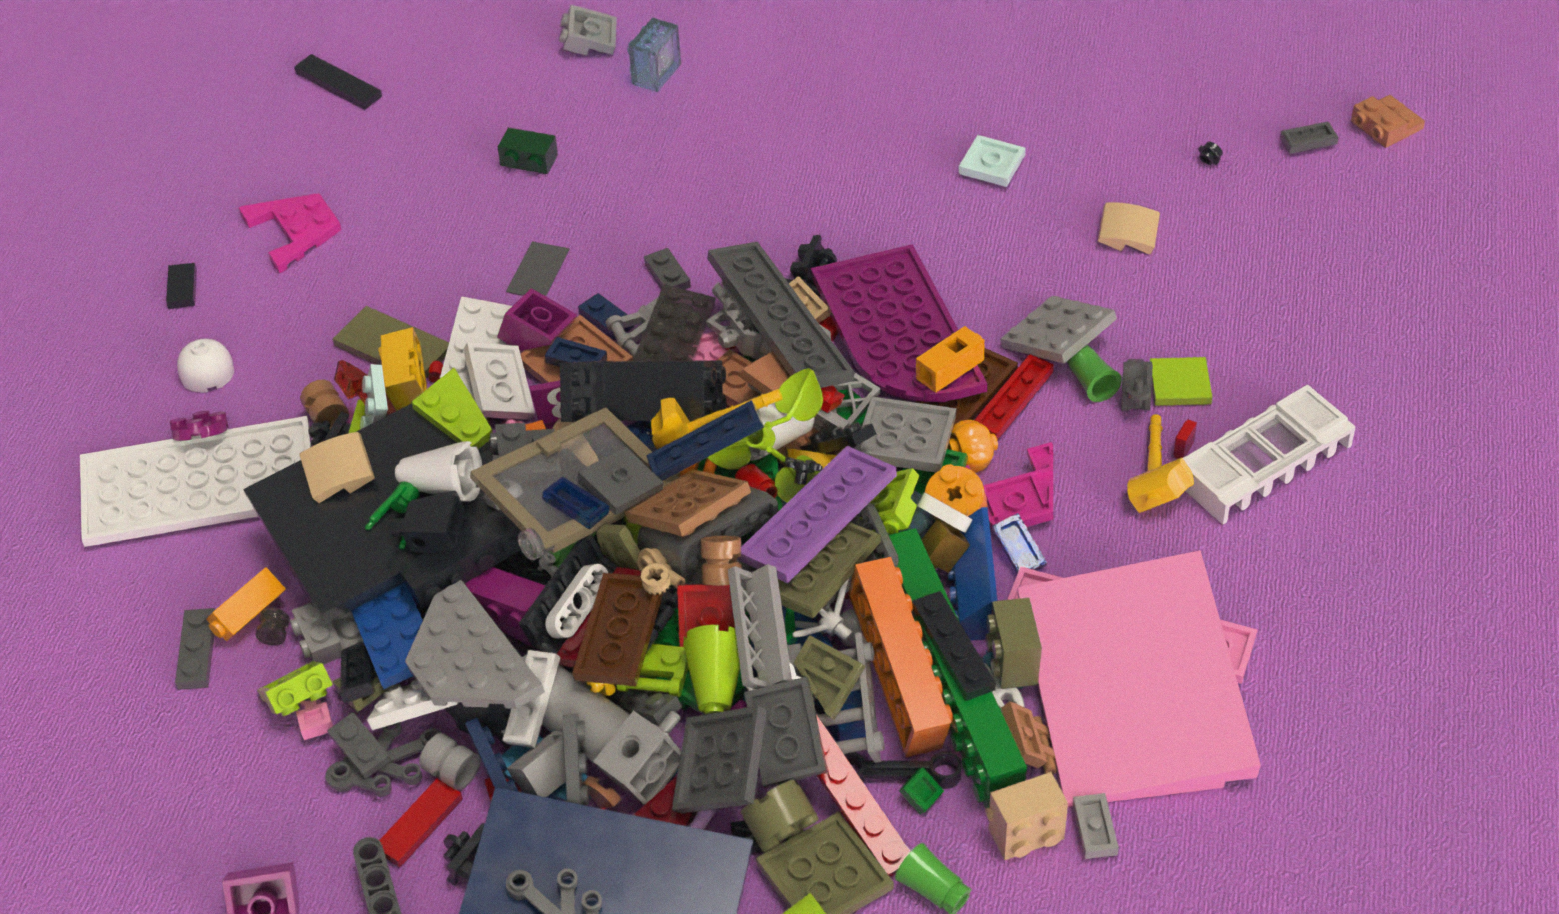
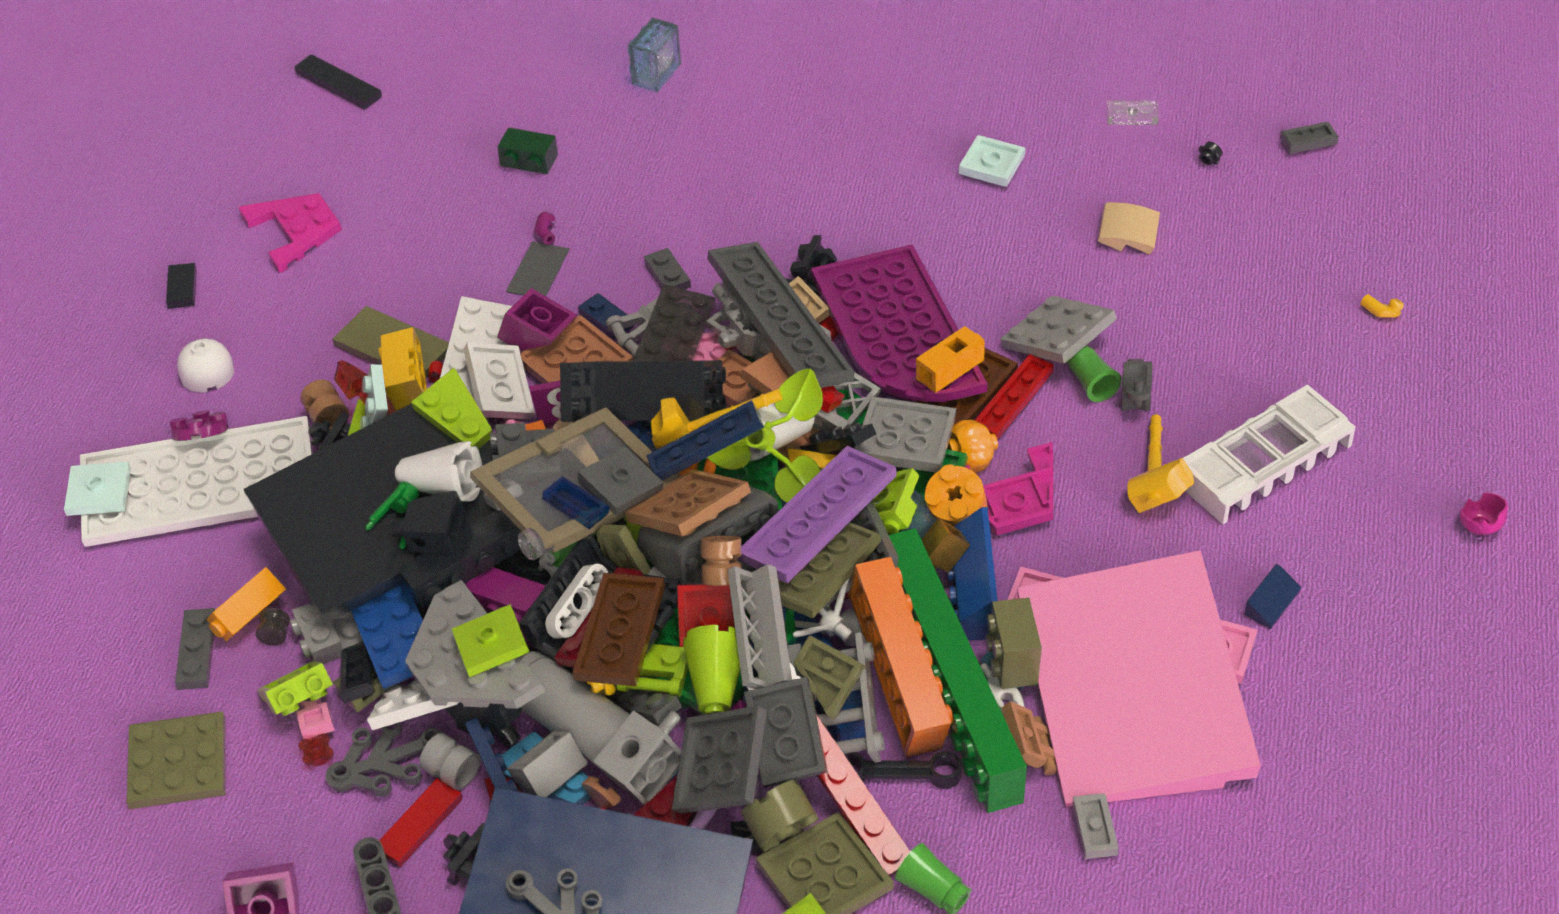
(97, 488): none -> light aqua plate
(176, 760): none -> olive plate
(318, 756): none -> clear red plate
(336, 466): tan slope -> none
(359, 745): dark grey plate -> none
(490, 640): none -> lime plate
(526, 721): white tile -> none
(541, 227): none -> magenta arm
(568, 351): dark blue plate -> none
(575, 760): dark grey plate -> none
(587, 30): light grey plate -> none
(649, 556): tan plate -> none
(651, 585): tan bush -> none
(757, 479): red brick -> none
(802, 468): black plant -> none
(921, 790): green tile -> none
(944, 512): white beam -> none
(953, 645): black plate -> none
(1018, 544): tile -> none
(1027, 816): tan brick -> none
(1132, 112): none -> clear plate
(1181, 381): lime tile -> none
(1184, 439): red tile -> none
(1272, 597): none -> dark blue slope
(1378, 309): none -> yellow arm
(1386, 119): nougat plate -> none
(1484, 515): none -> dark pink hair

